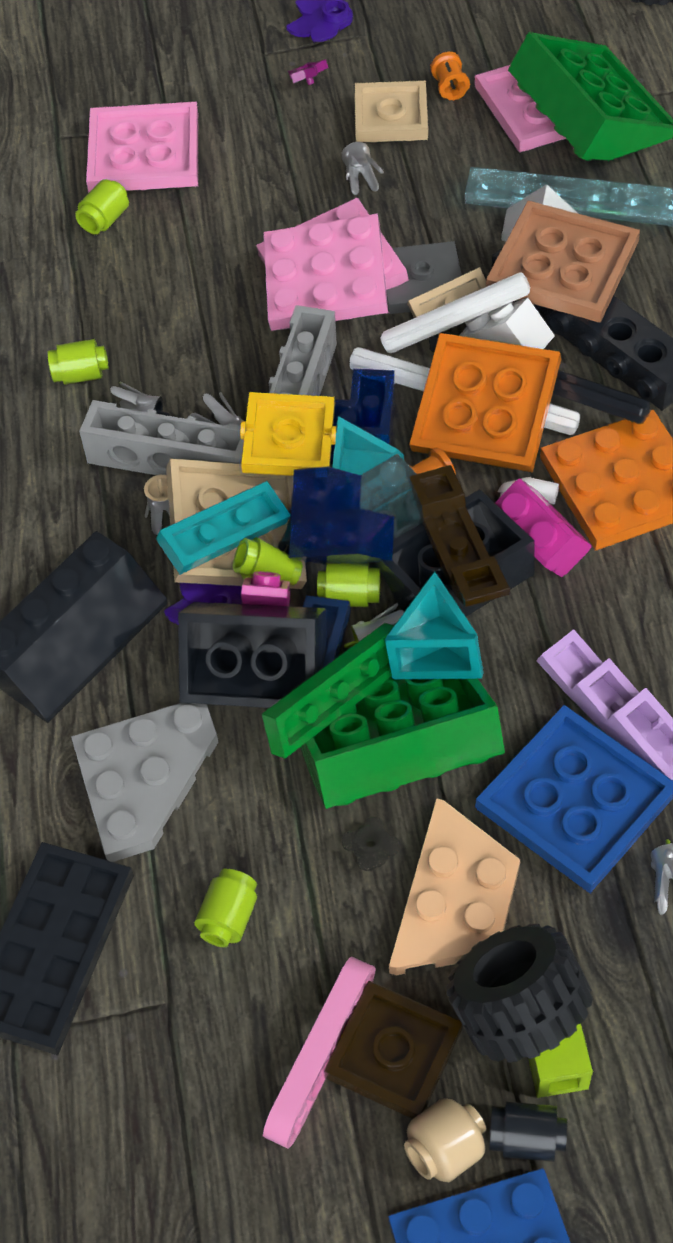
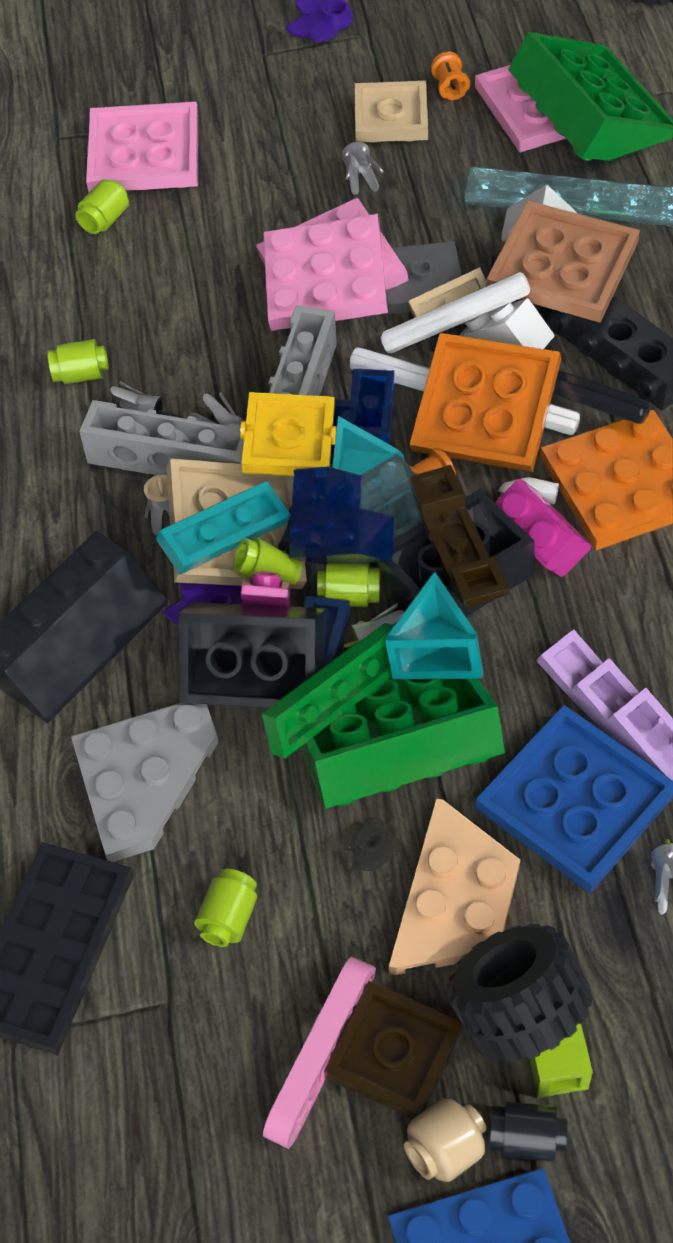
(307, 71): magenta piece -> none

